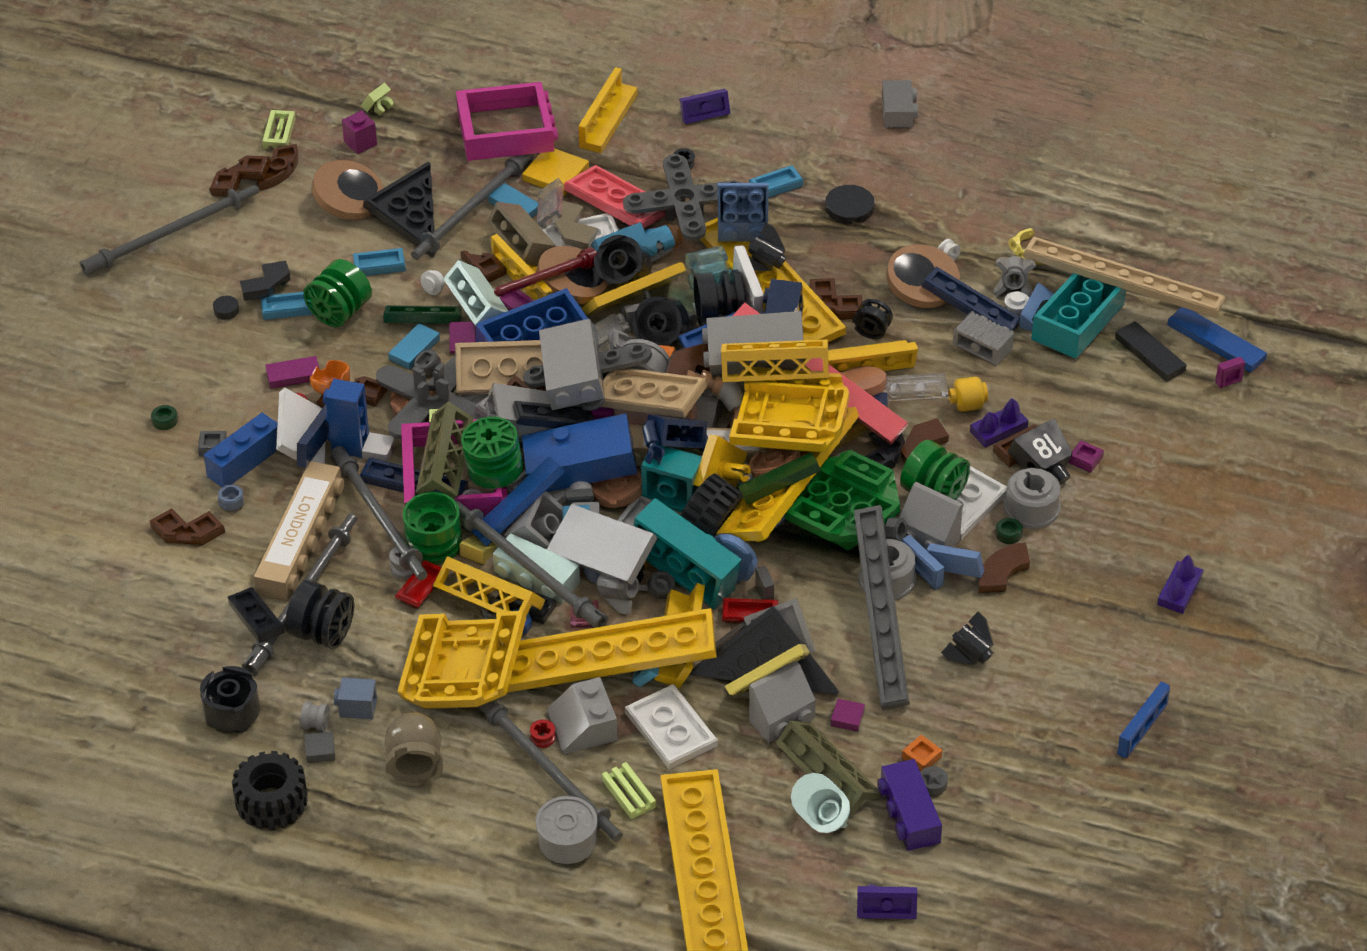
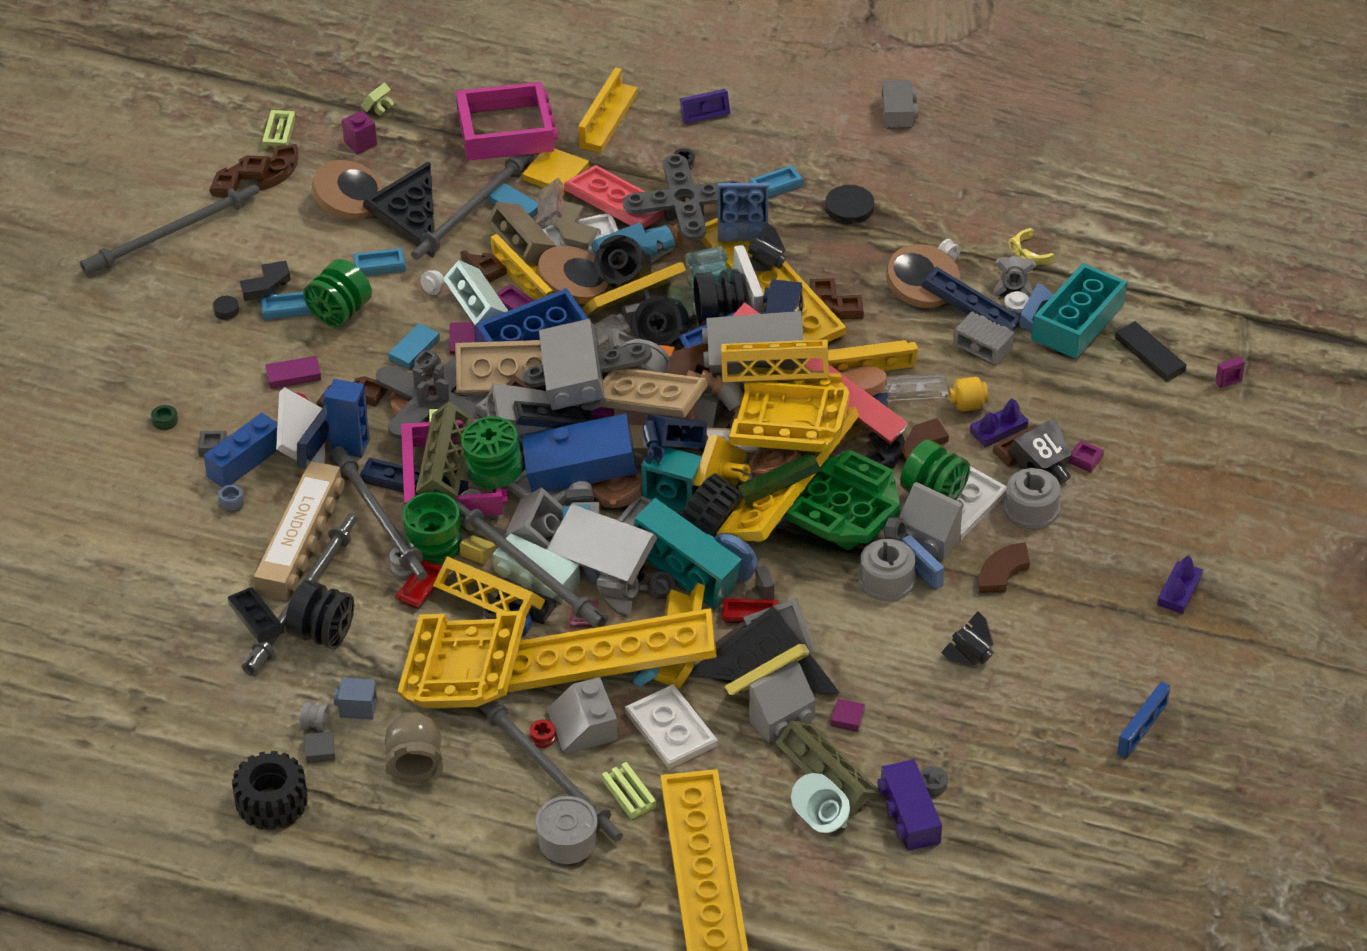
(174, 529): reddish brown tile -> none
(230, 699): black brick -> none
(323, 378): orange hair -> none
(378, 447): white tile -> none
(422, 314): dark green tile -> none
(521, 497): blue tile -> none
(584, 259): dark red piece -> none
(871, 320): black wheel -> none
(881, 608): dark grey tile -> none
(886, 902): dark purple tile -> none
(923, 752): orange tile -> none
(958, 560): medium blue tile -> none
(1009, 530): dark green tile -> none
(1124, 277): tan tile -> none
(1216, 338): blue tile -> none

